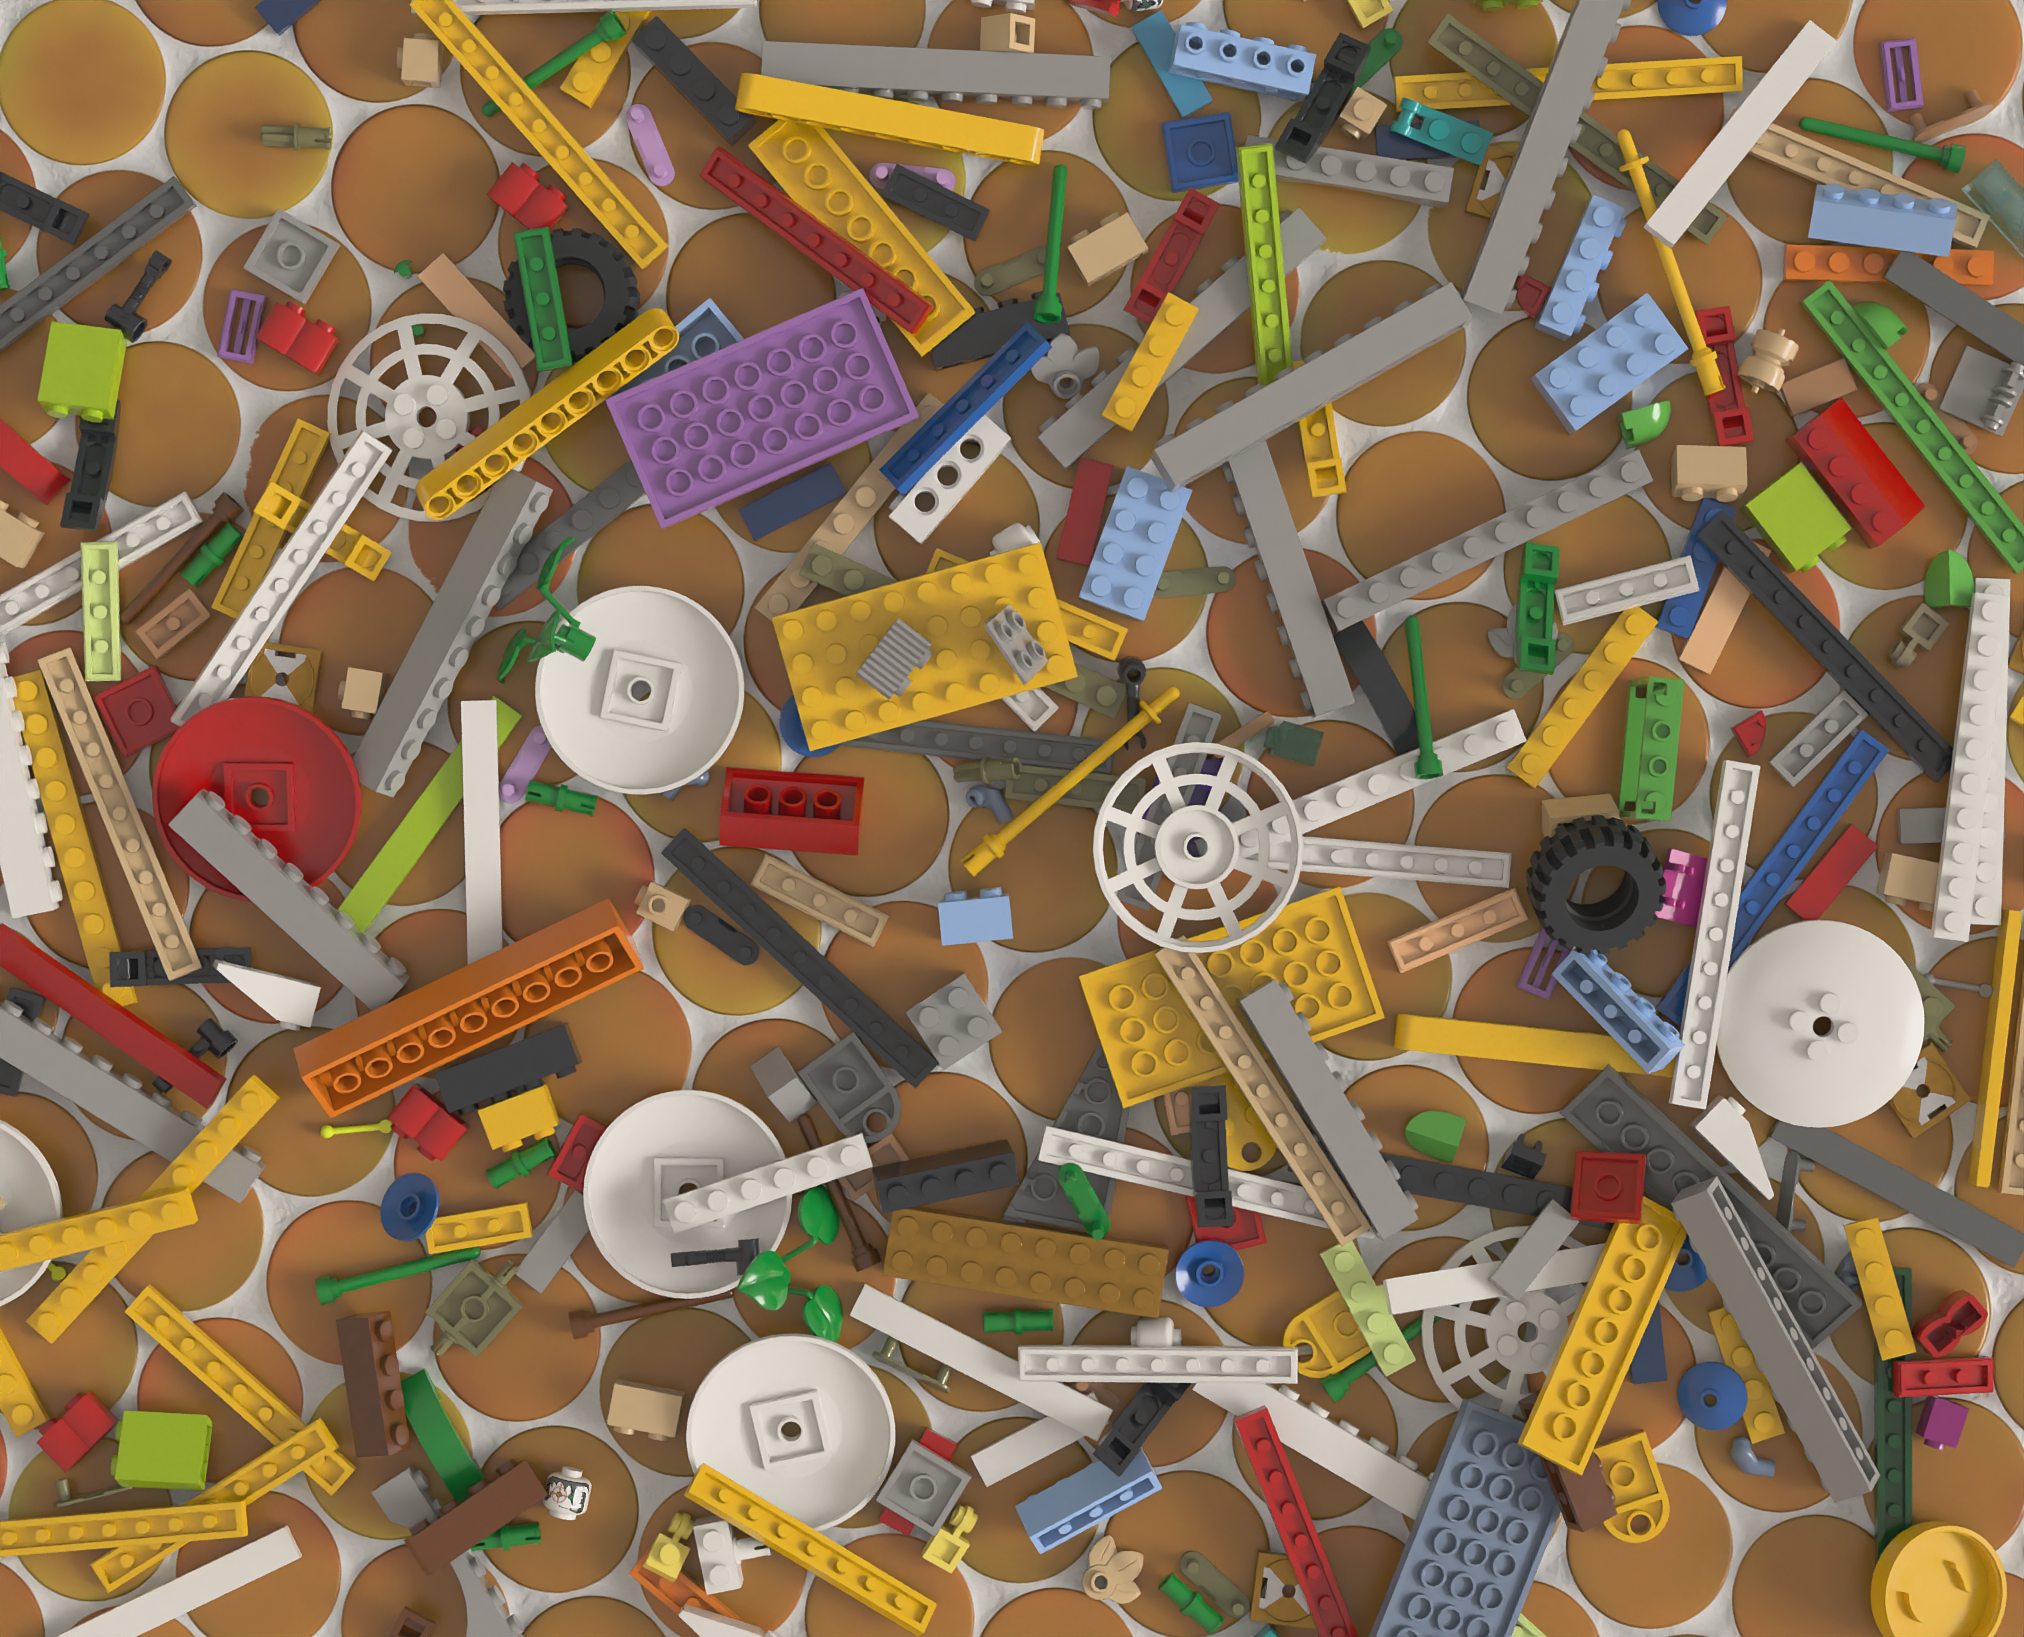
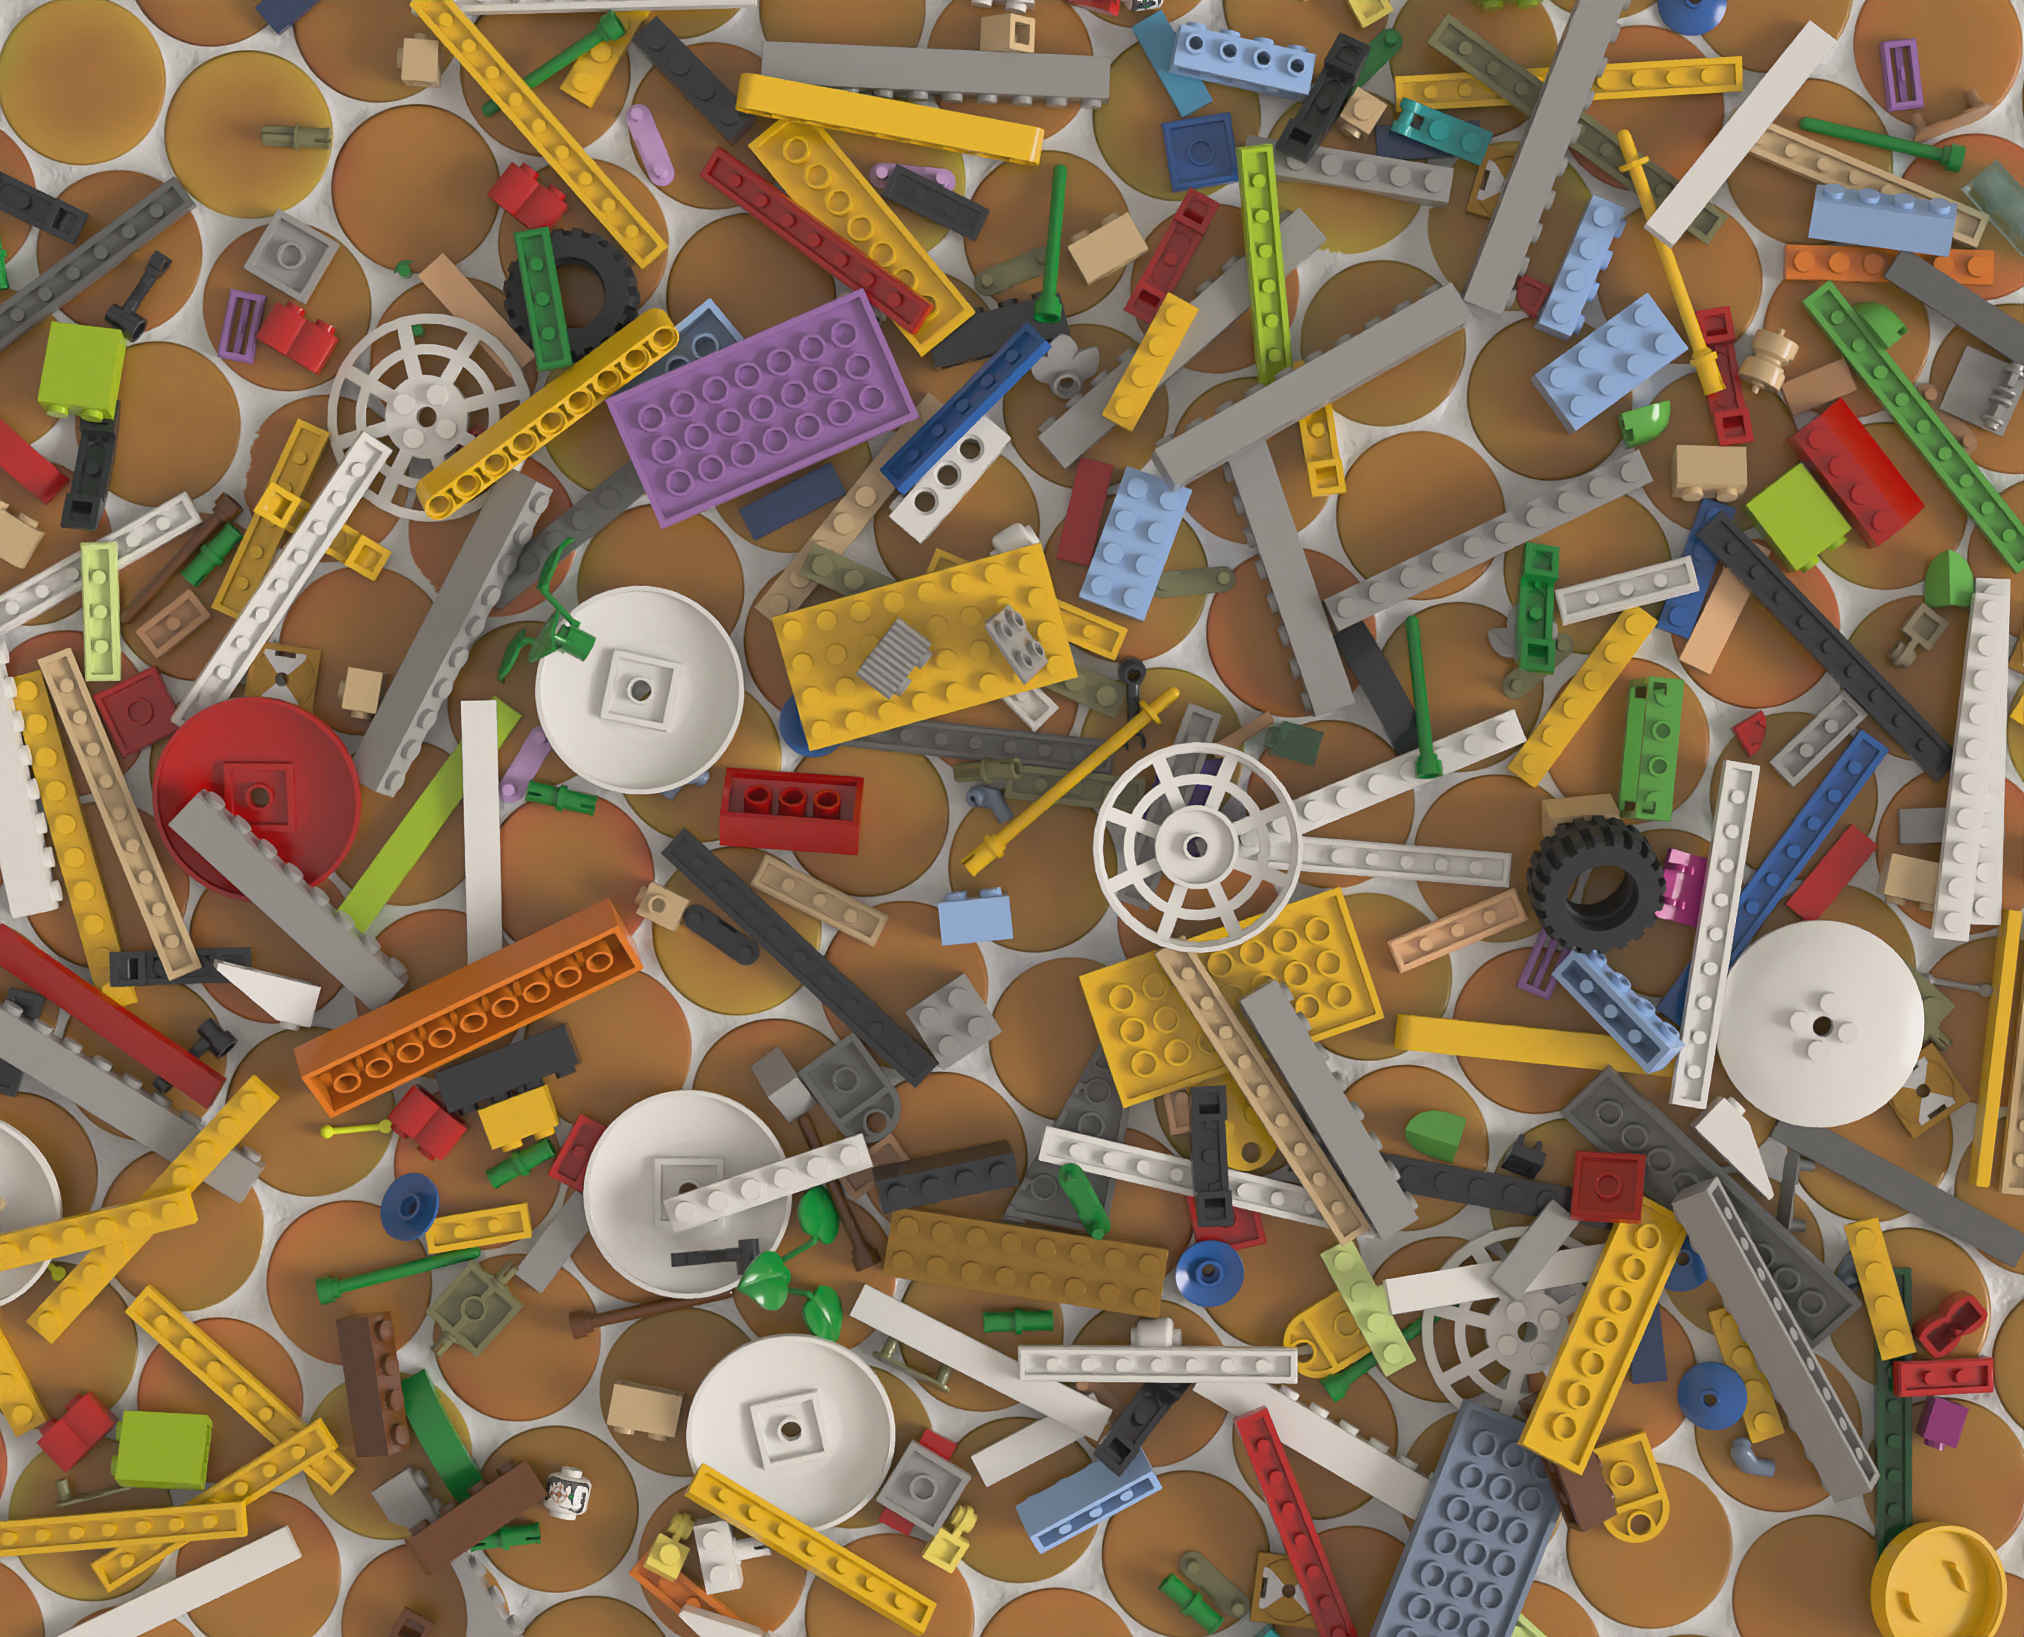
(1116, 1568): tan plate -> none

